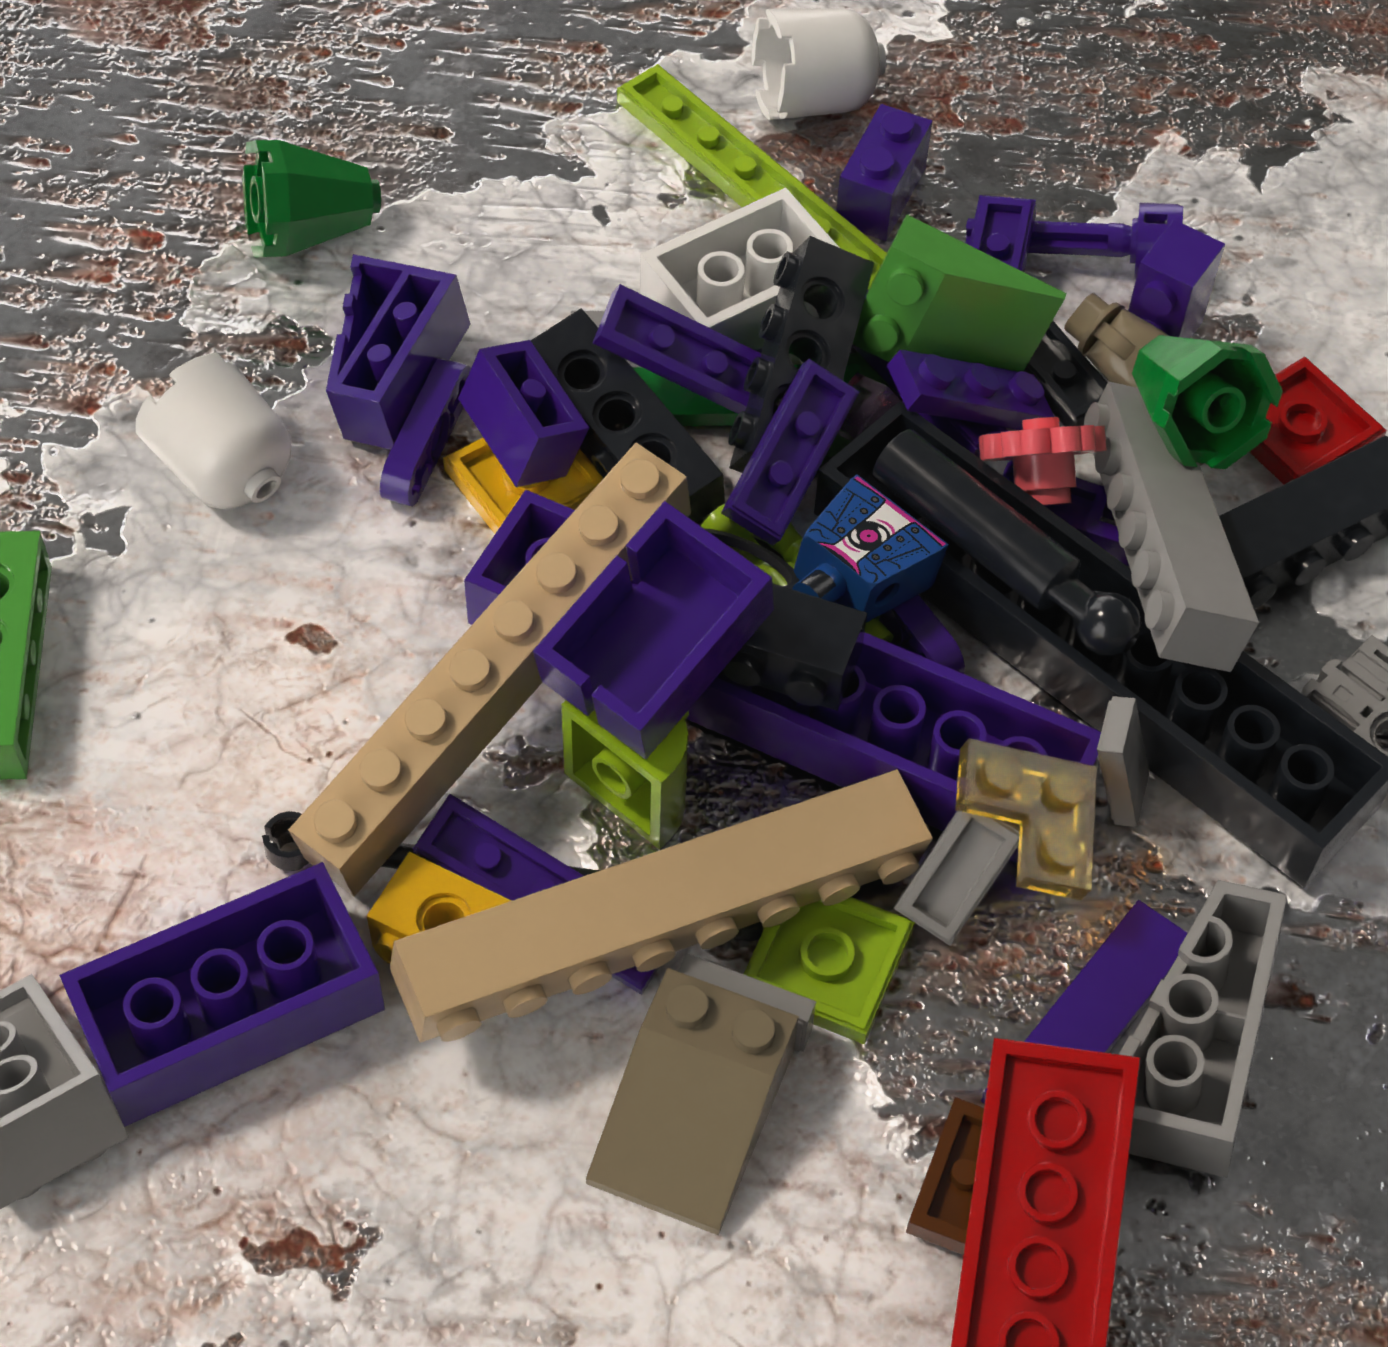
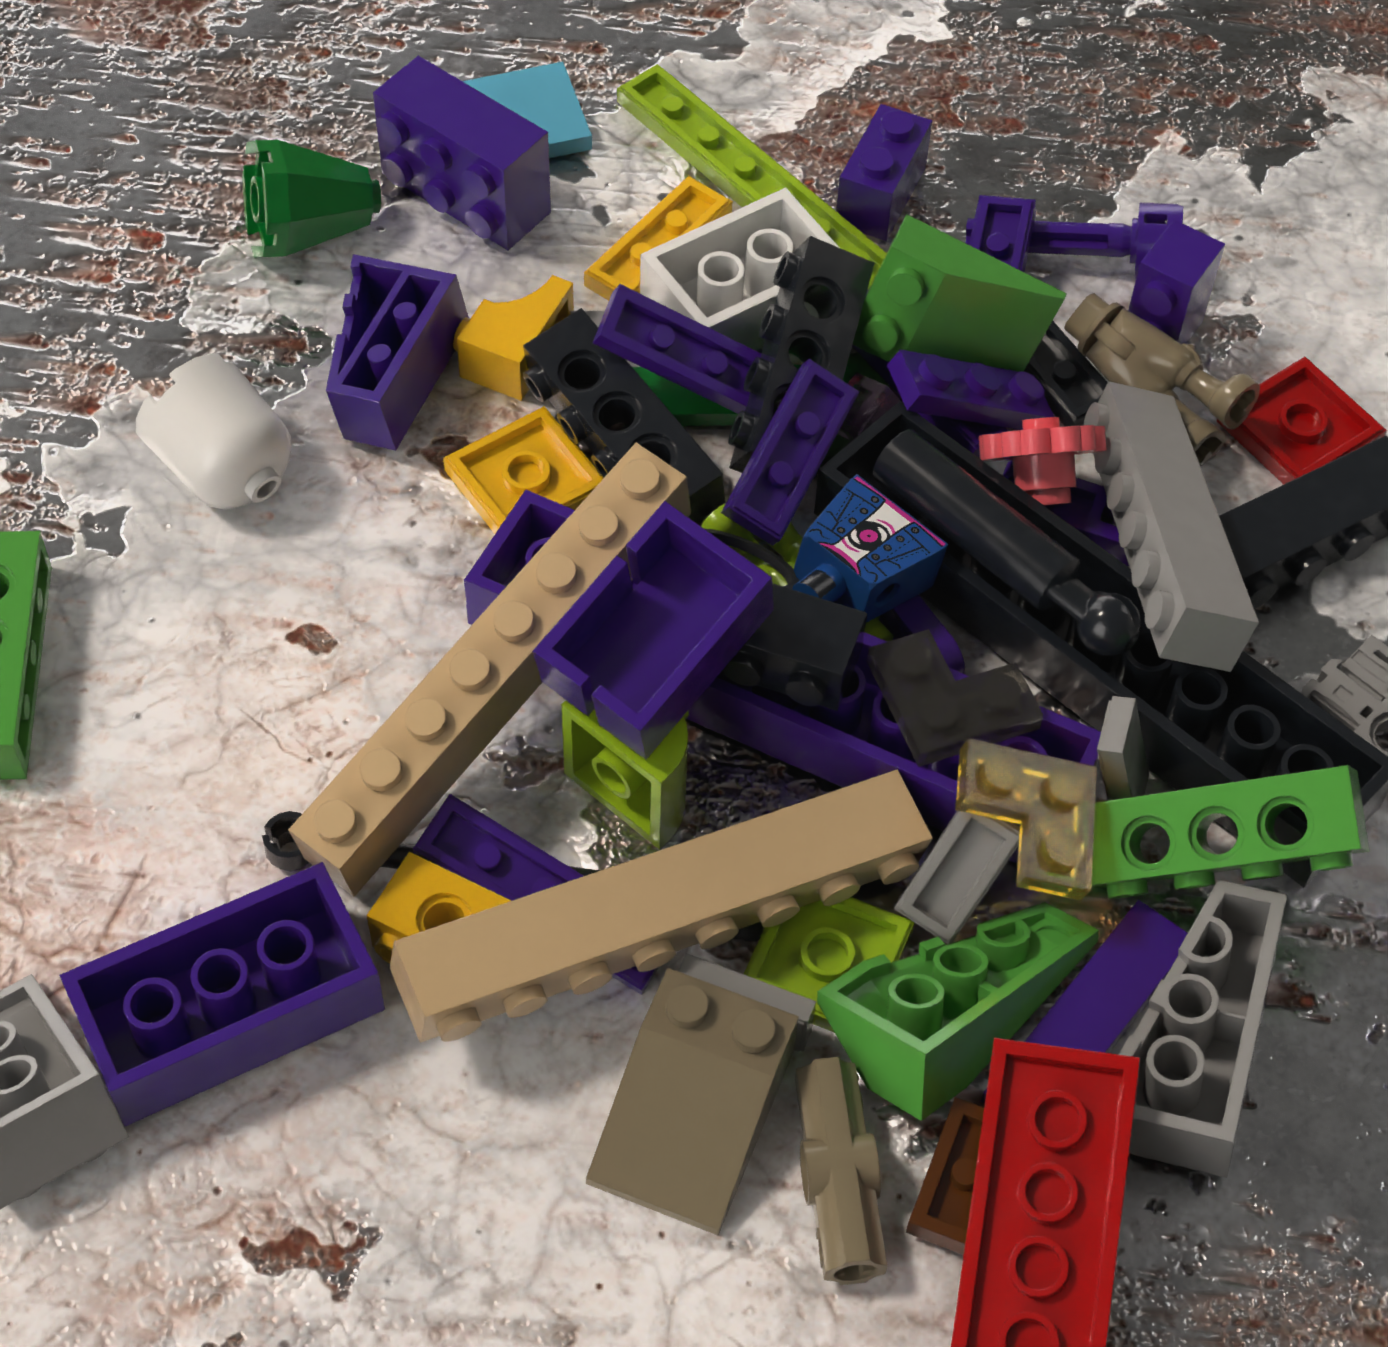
(424, 433): dark purple beam -> none
(463, 152): none -> dark purple brick
(494, 336): none -> yellow arch
(523, 413): dark purple brick -> none
(544, 98): none -> medium azure tile
(678, 213): none -> yellow tile
(815, 61): white cylinder -> none
(840, 1171): none -> dark tan piece
(932, 1018): none -> bright green wedge
(944, 713): none -> clear smoke plate
(1206, 397): green cone -> none
(1326, 797): none -> bright green brick

